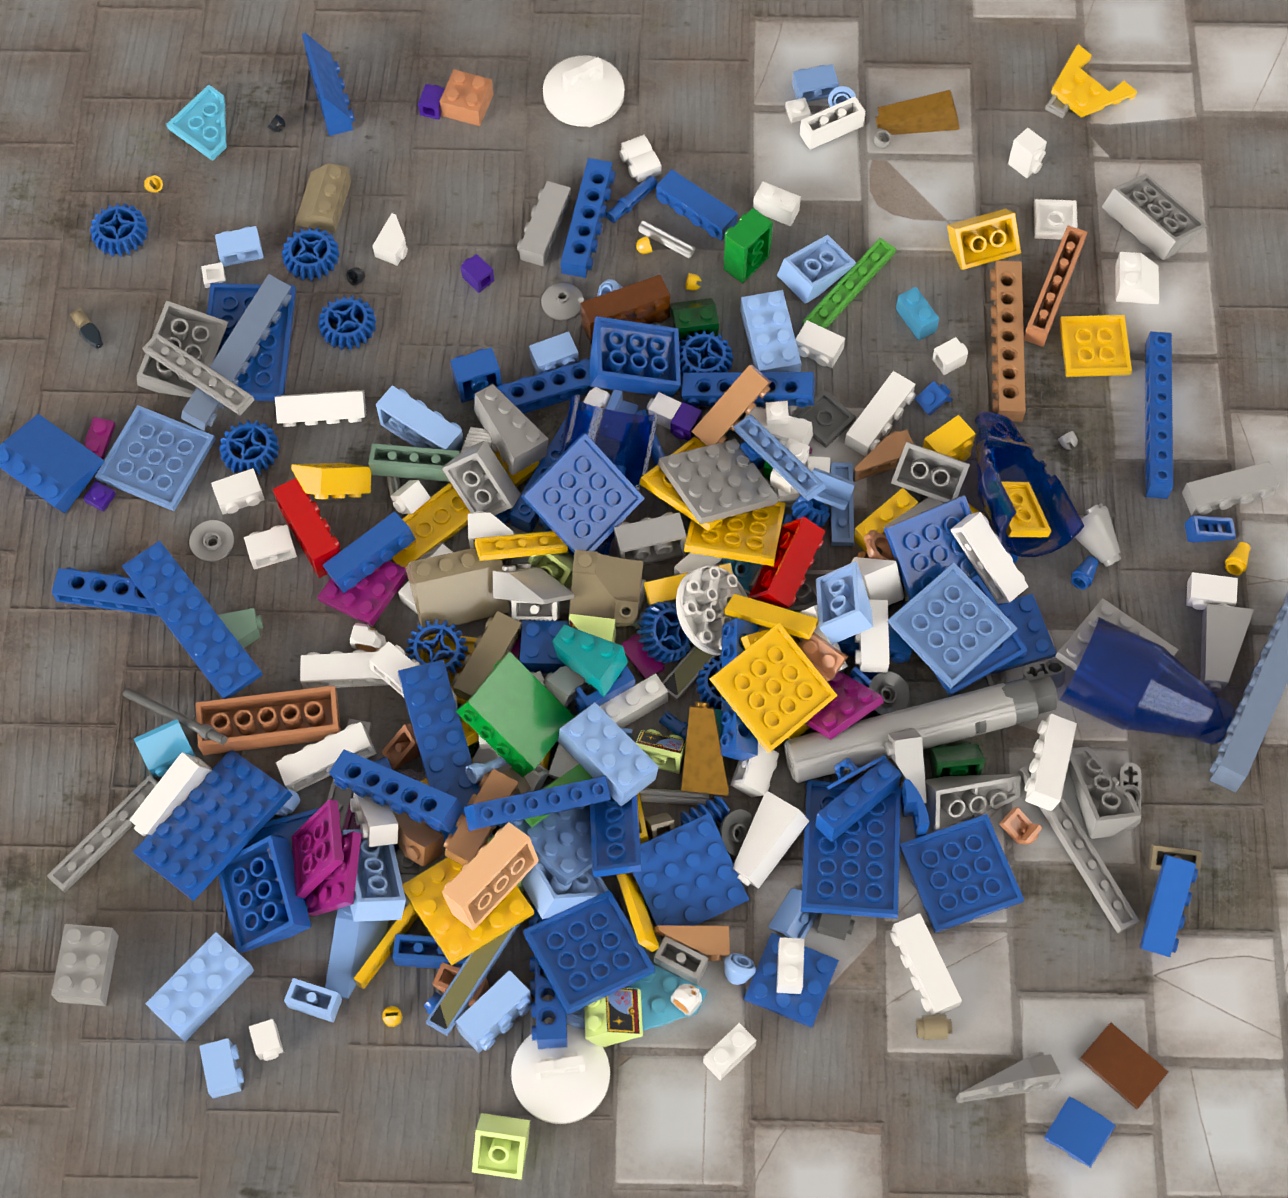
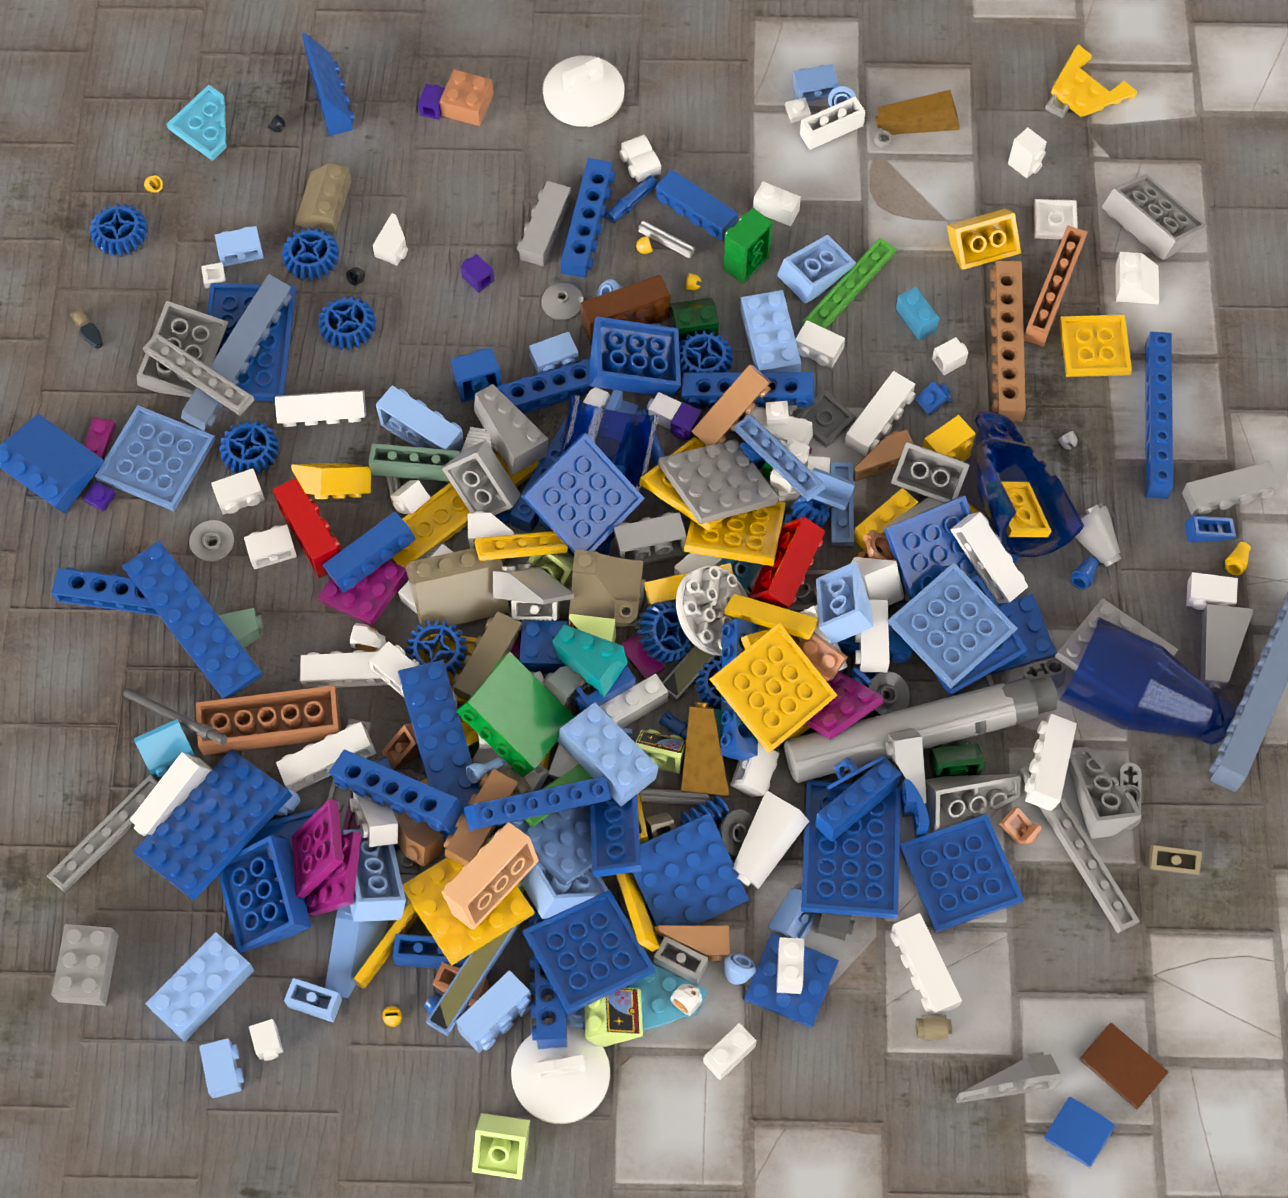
(1168, 905): brick -> none

